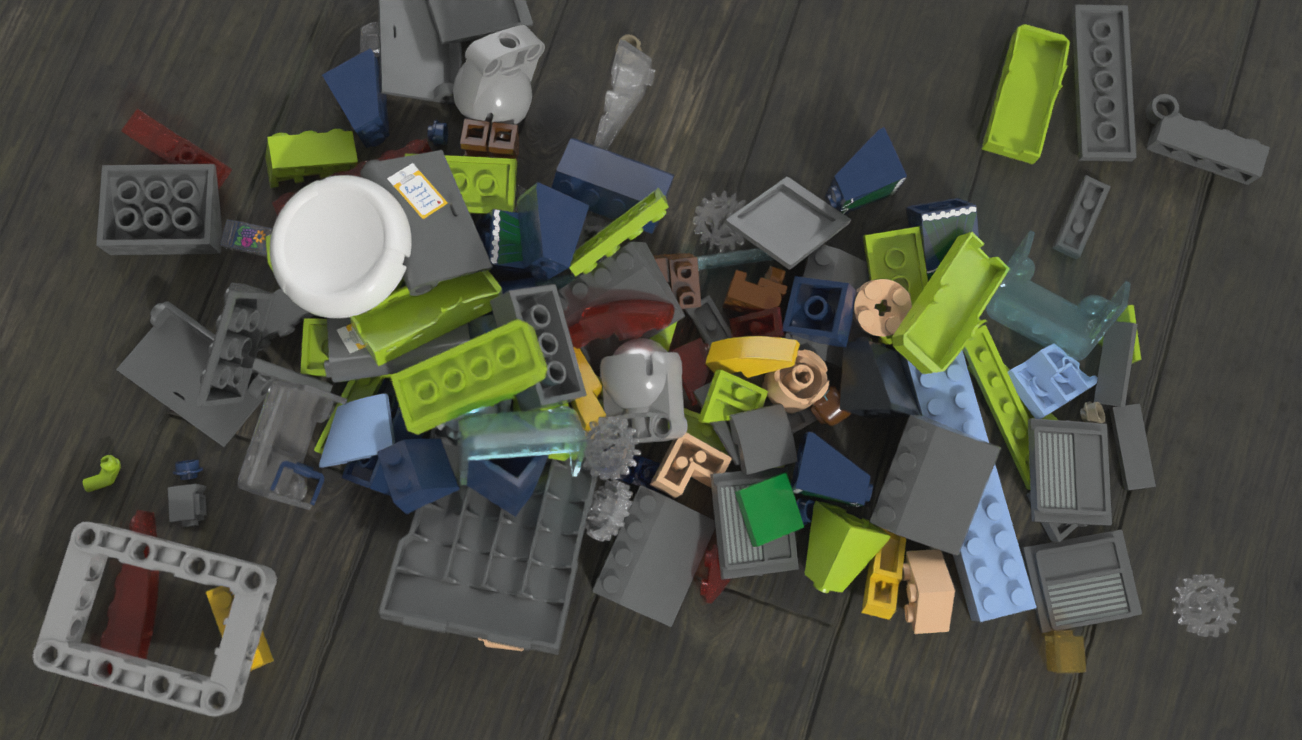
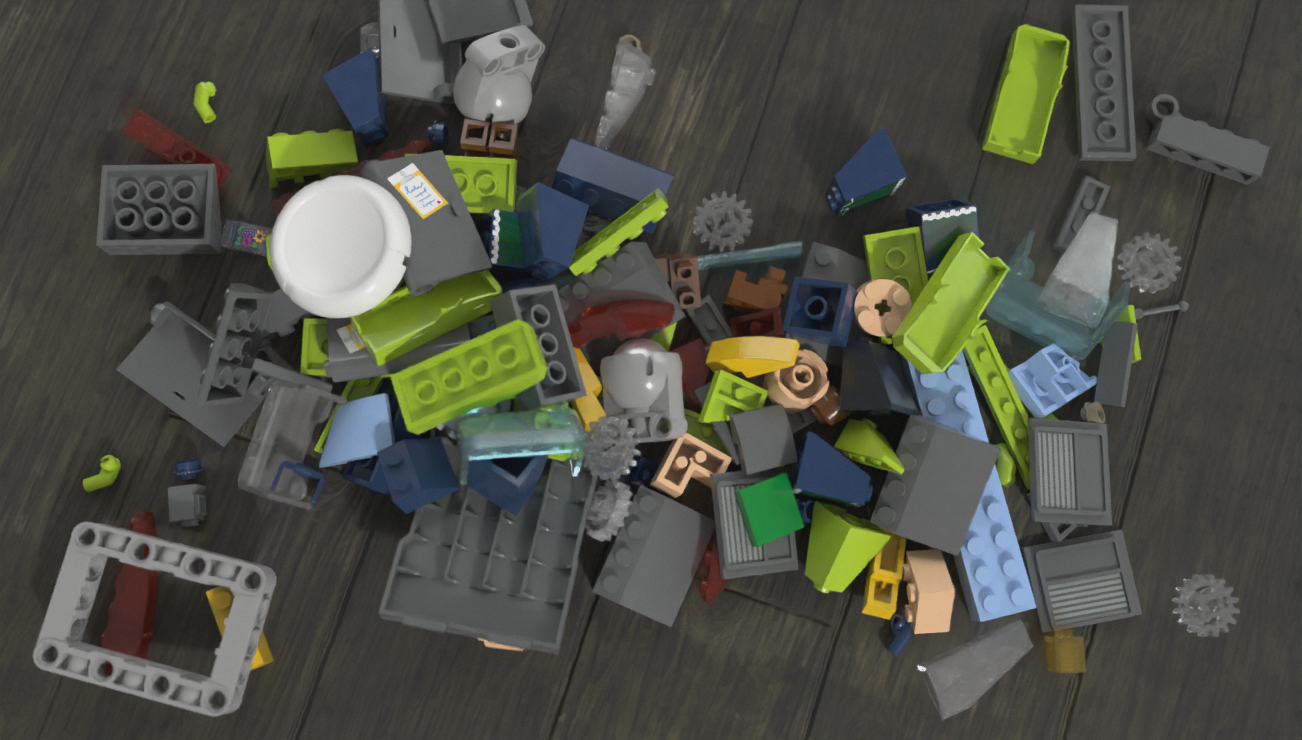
(201, 97): none -> lime arm
(787, 222): piece -> none
(868, 446): none -> lime slope
(901, 632): none -> dark blue arm
(970, 670): none -> clear wedge
(1005, 466): none -> lime arm
(1083, 275): none -> clear wedge
(1132, 447): dark grey tile -> none
(1147, 264): none -> clear gear
(1182, 306): none -> dark grey hinge

